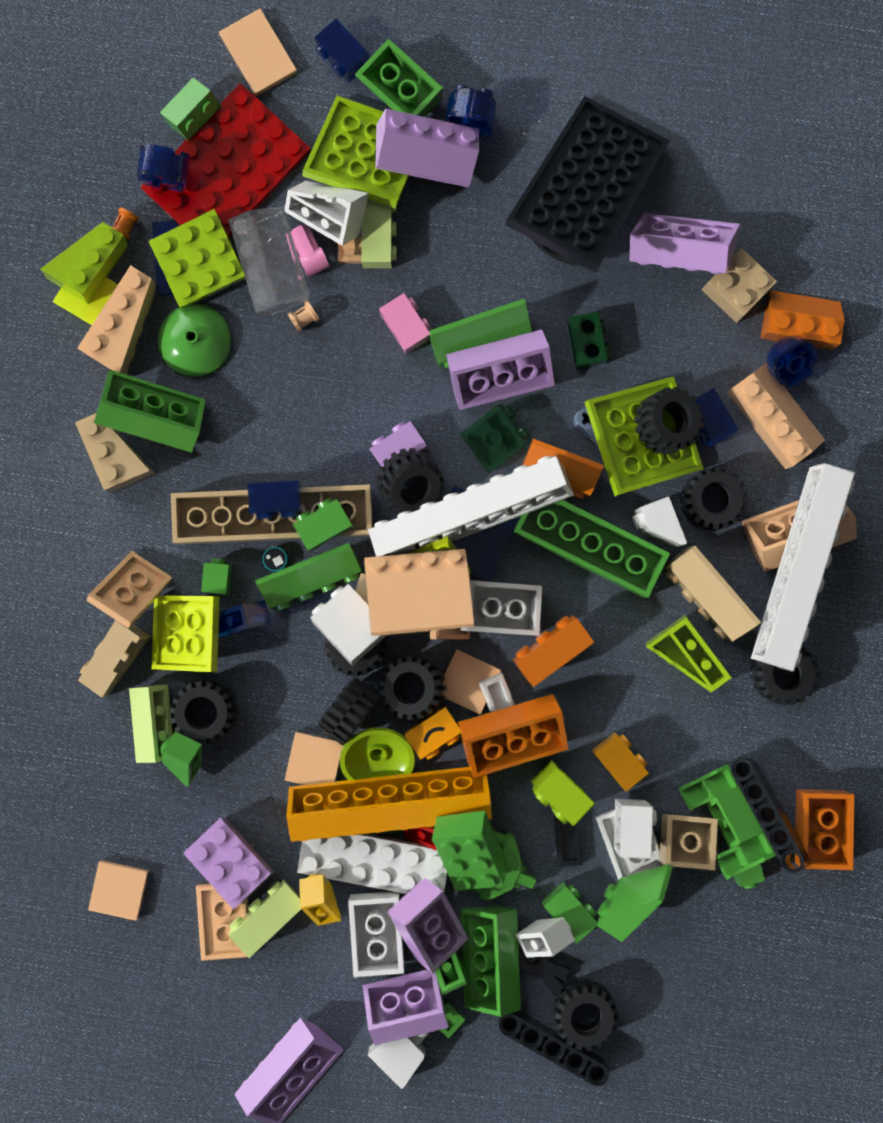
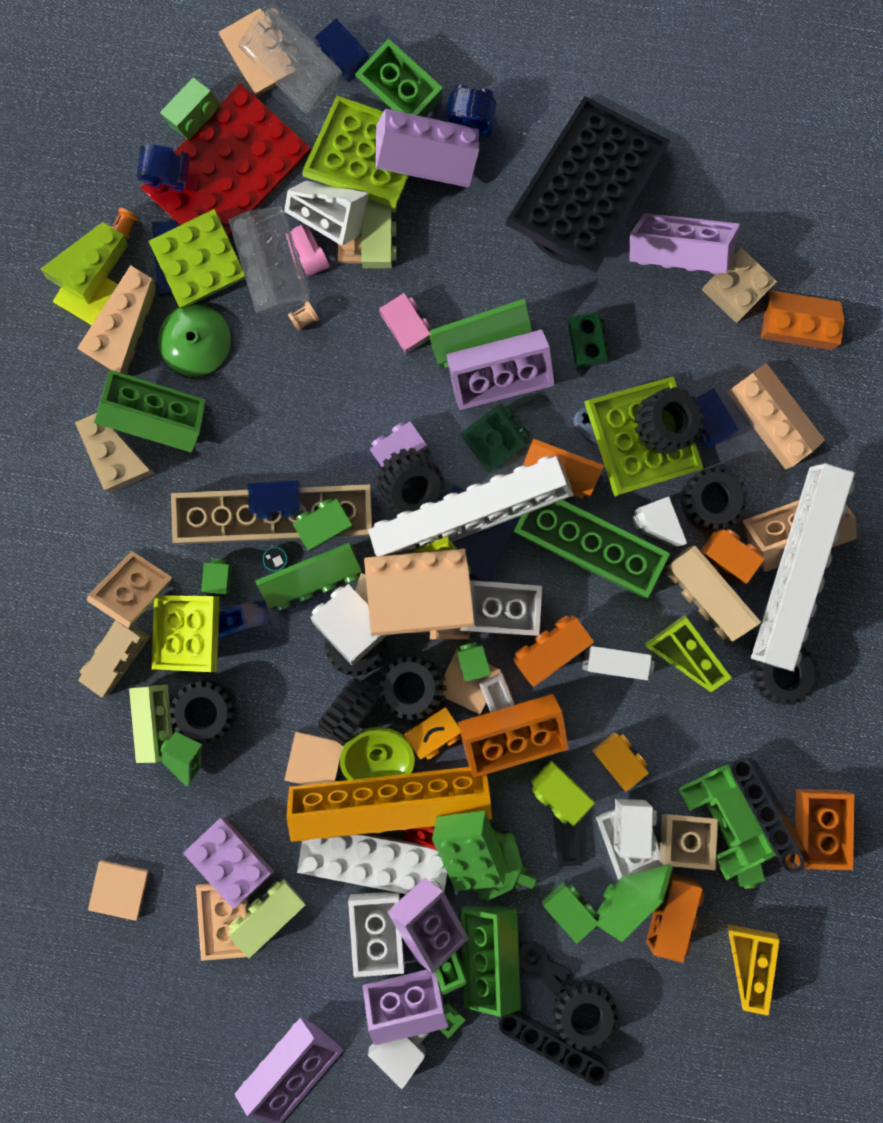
(290, 58): none -> clear slope
(319, 900): yellow slope -> none
(472, 662): none -> bright green brick
(545, 937): white brick -> none
(618, 662): none -> white brick
(675, 919): none -> orange brick
(731, 556): none -> orange brick
(755, 965): none -> yellow wedge
(791, 360): clear blue cylinder -> none

